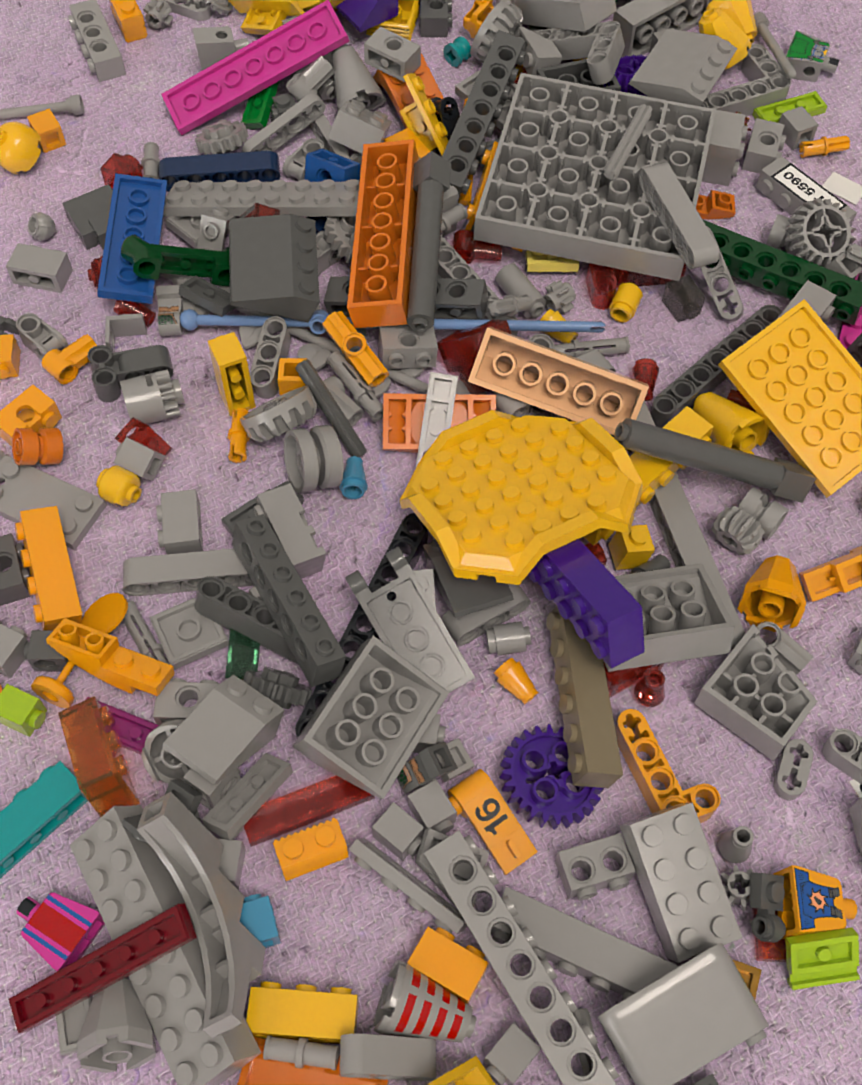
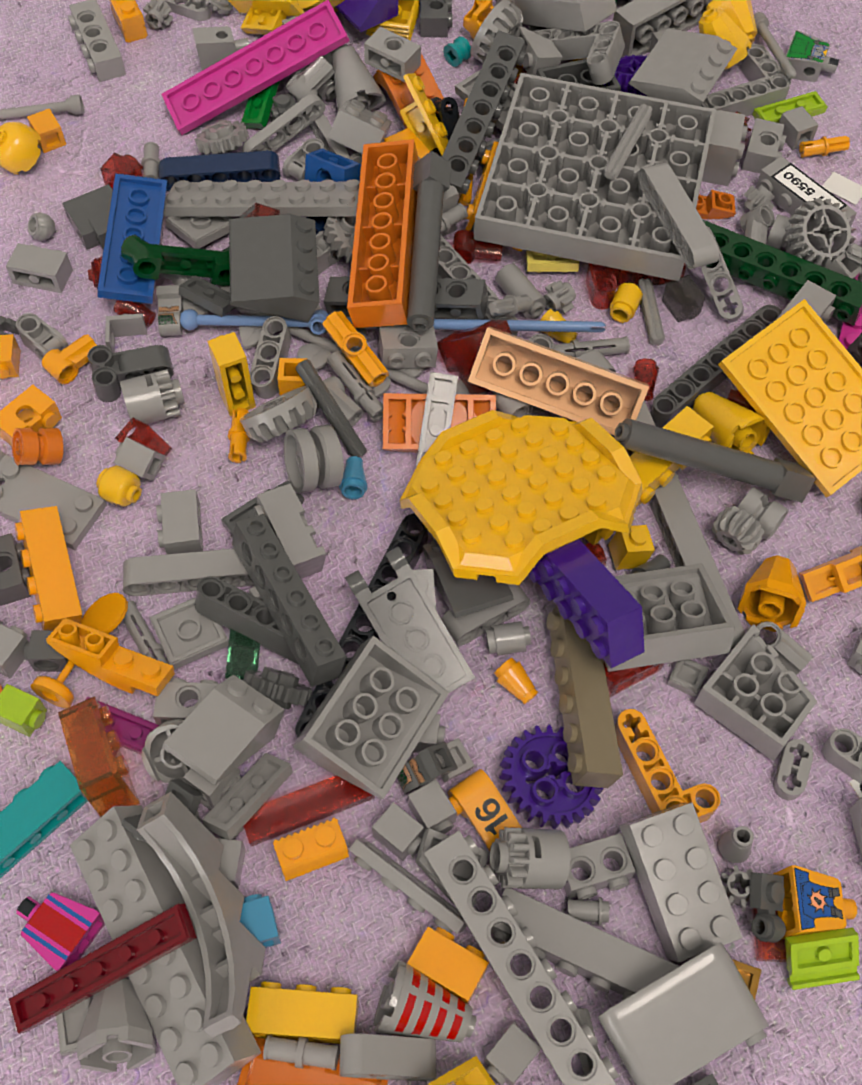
(213, 229): light grey bracket -> none
(531, 858): none -> light grey gear
(589, 910): none -> light grey pin
(651, 312): none -> light grey axle
(651, 689): clear red cone -> none
(688, 677): none -> light grey tile
(756, 223): none -> light grey piece
(758, 197): none -> light grey gear

